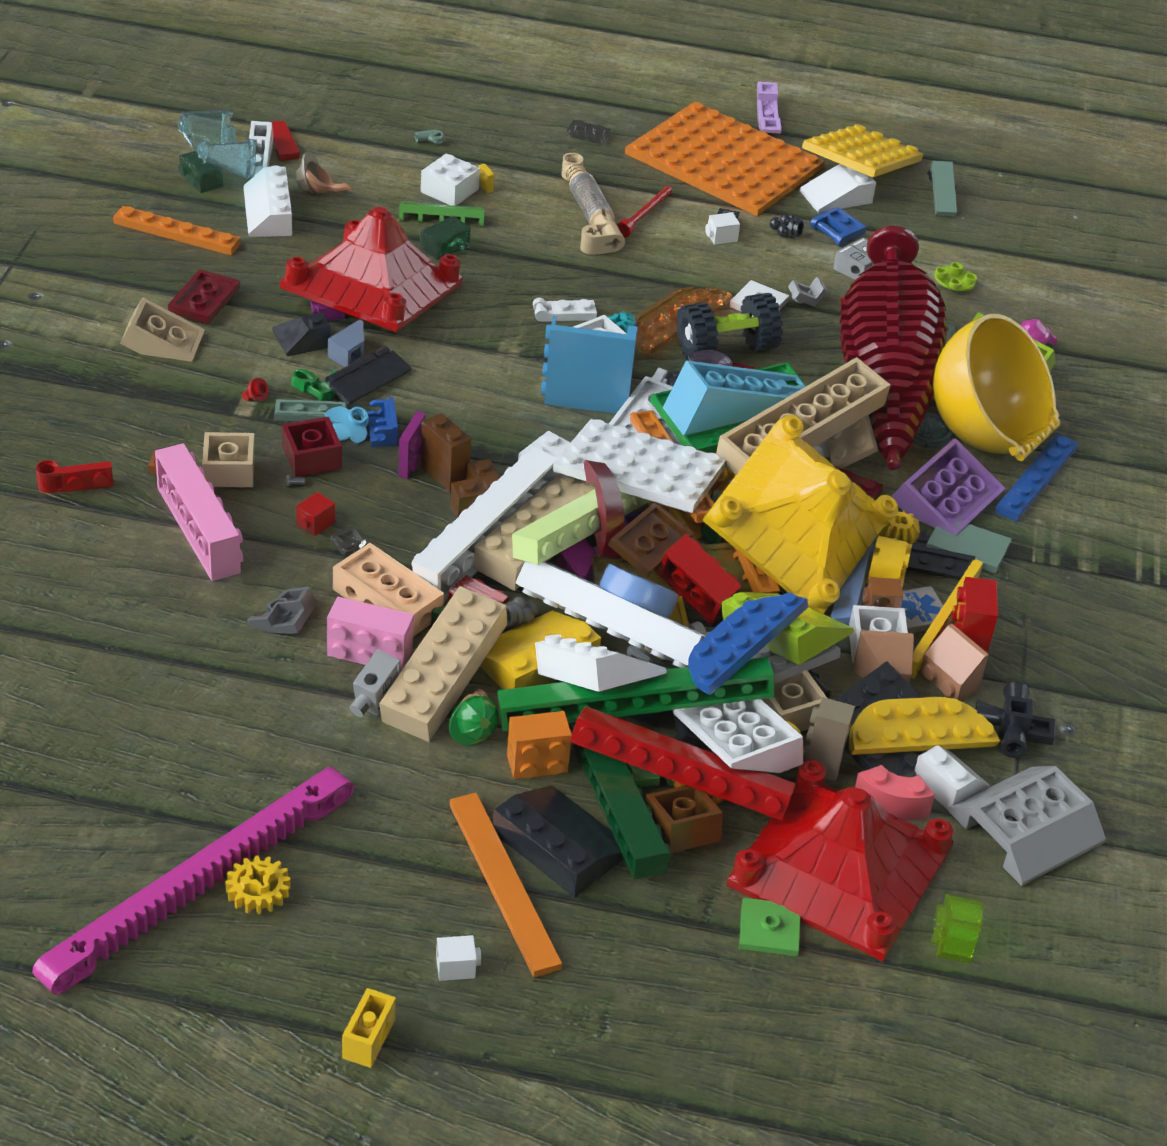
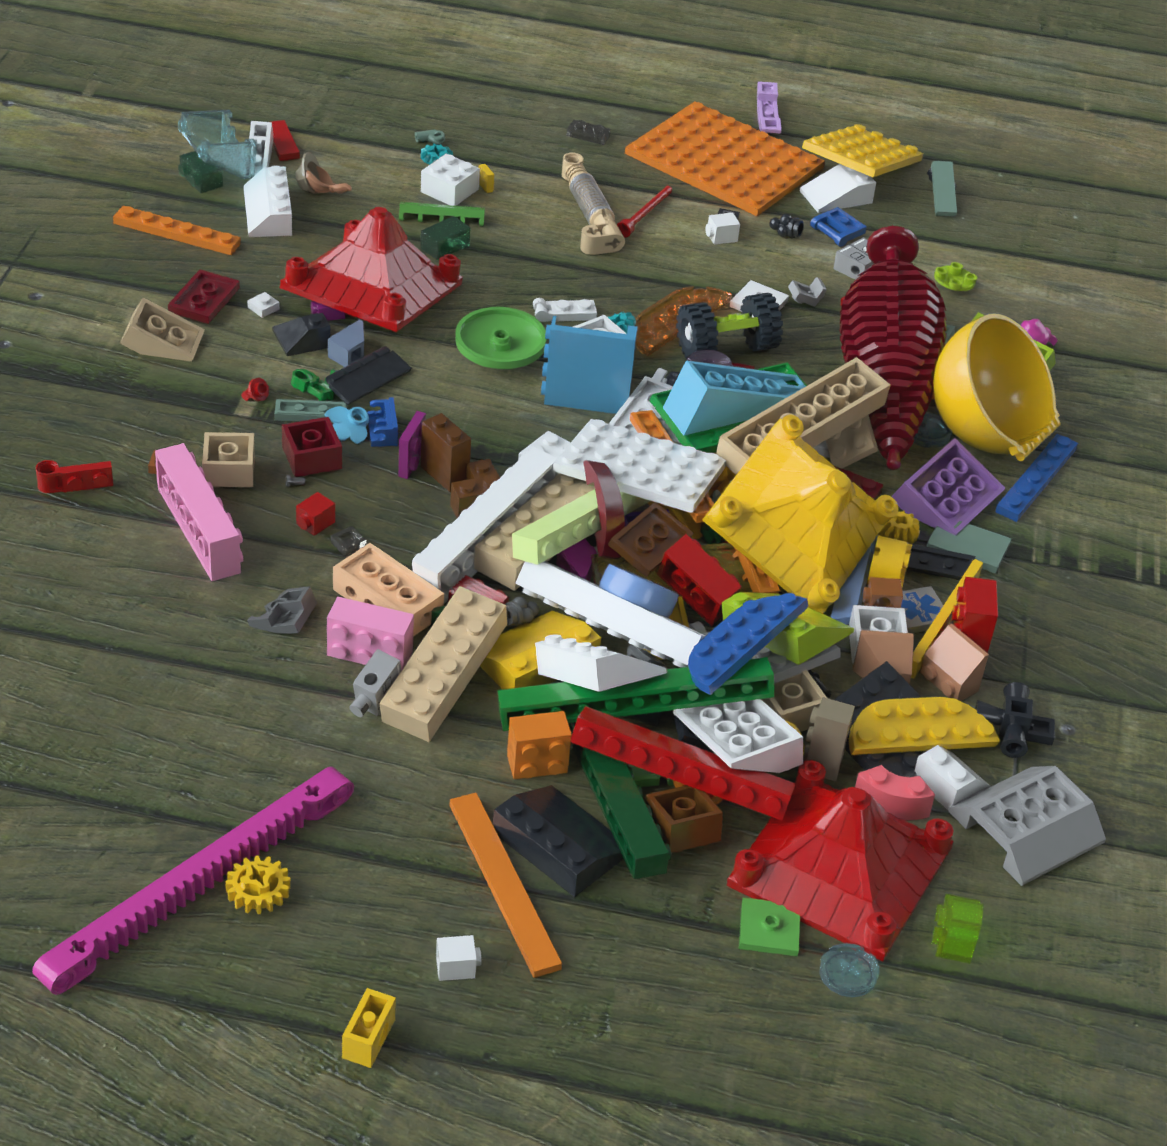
(263, 304): none -> white plate
(429, 153): none -> teal gear
(474, 719): green piece -> none
(500, 337): none -> bright green dish
(849, 970): none -> clear light blue tile

